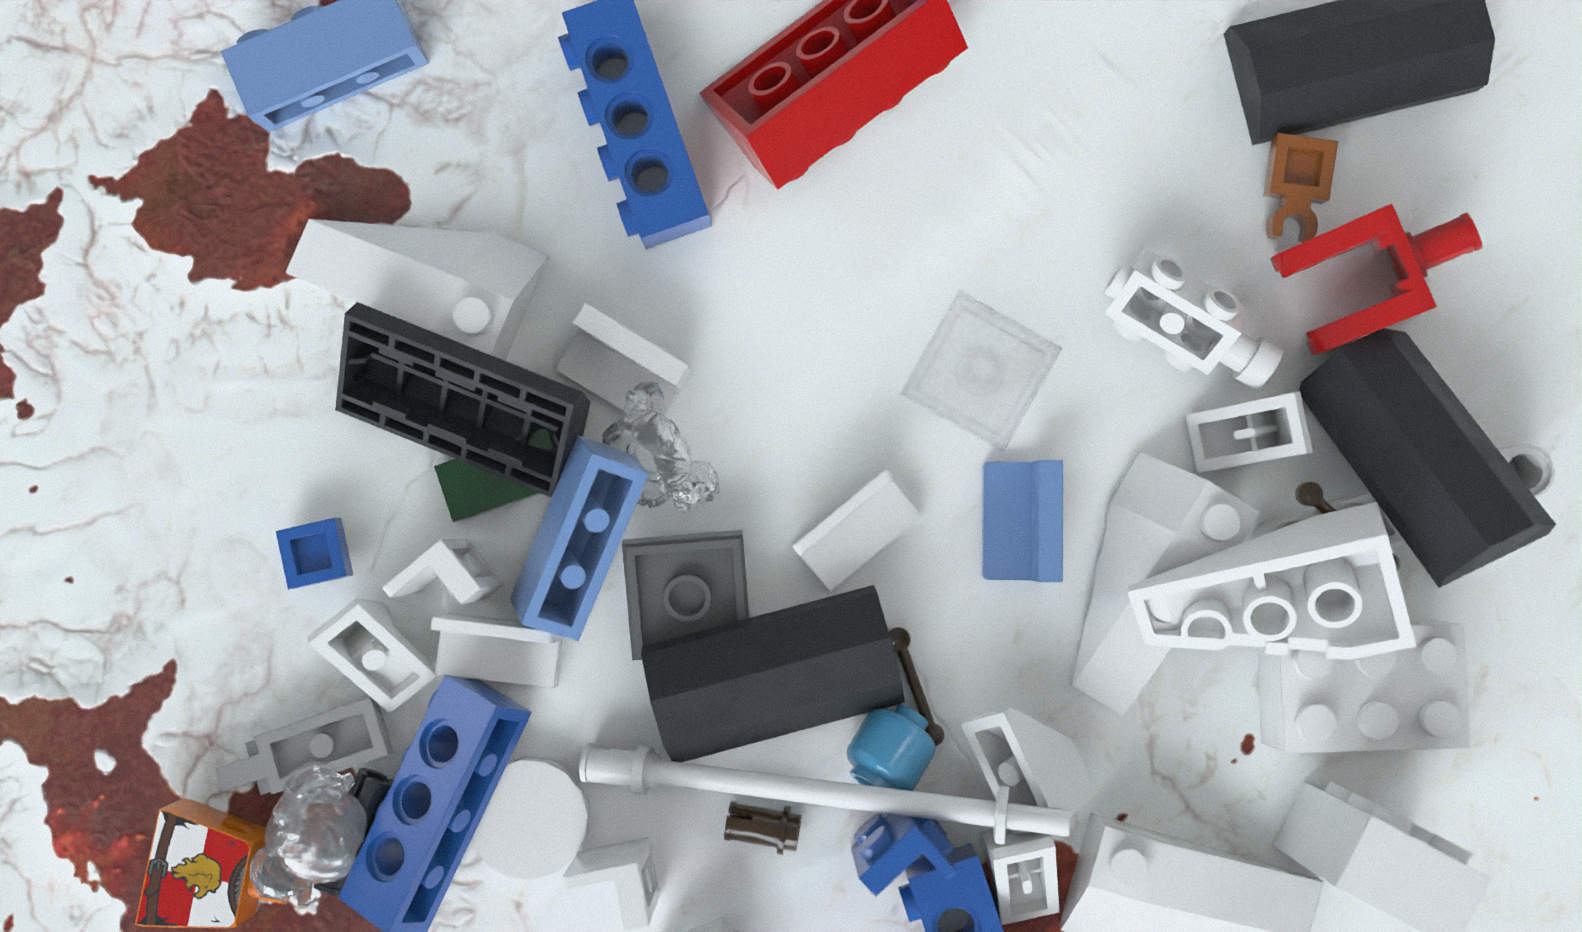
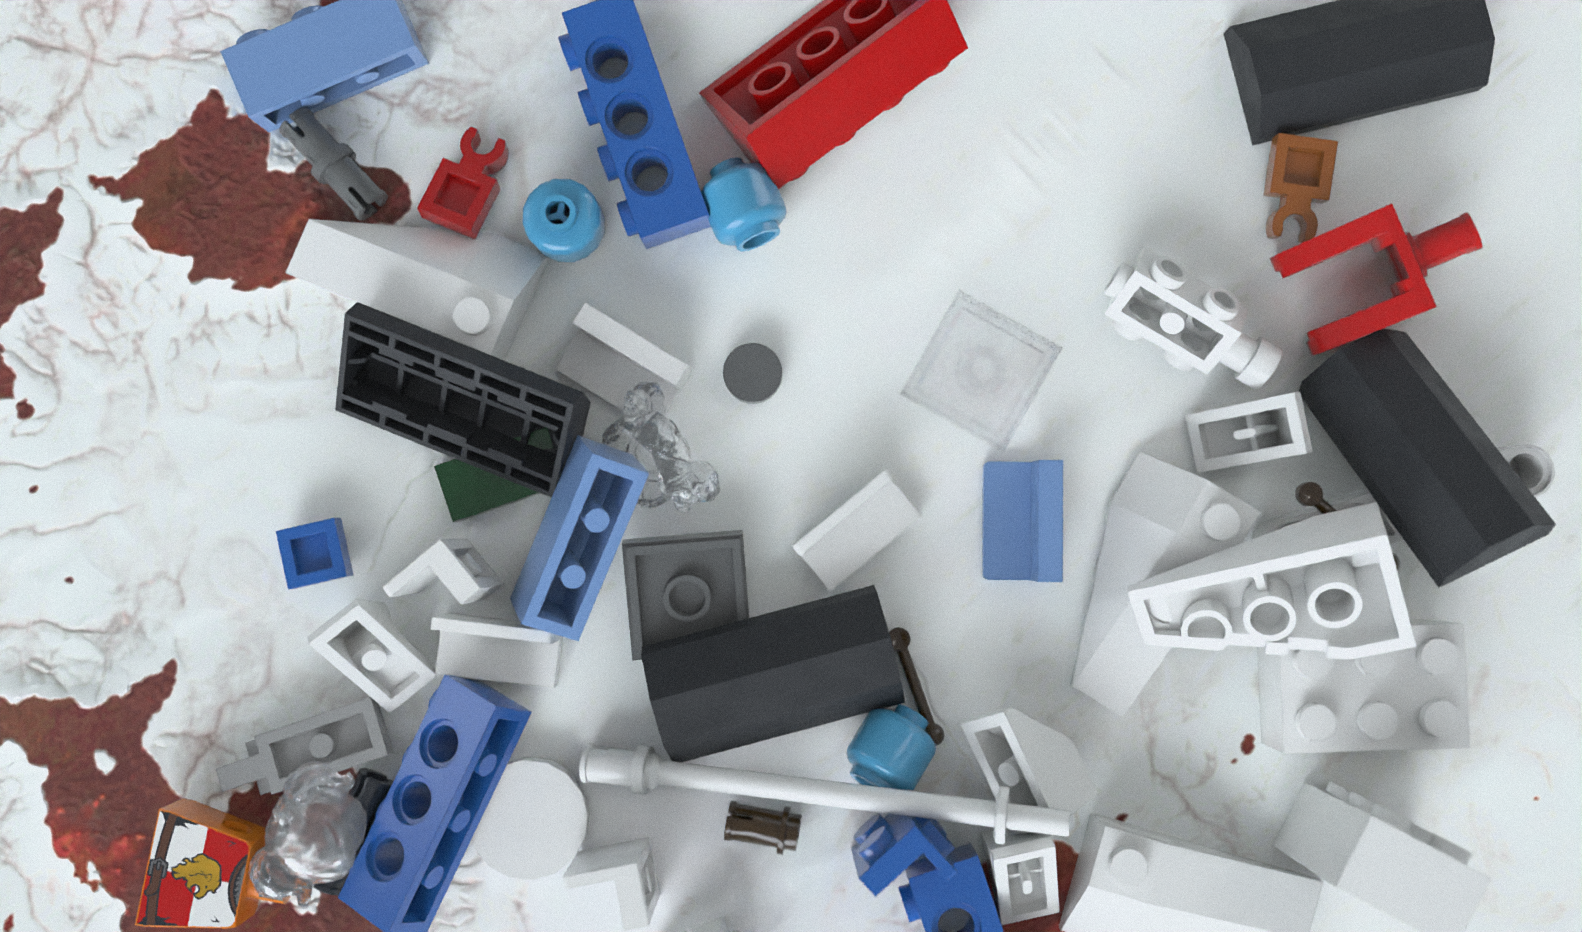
(333, 163): none -> dark grey pin
(464, 192): none -> red plate
(577, 234): none -> dark azure head
(743, 204): none -> dark azure head
(752, 373): none -> dark grey tile

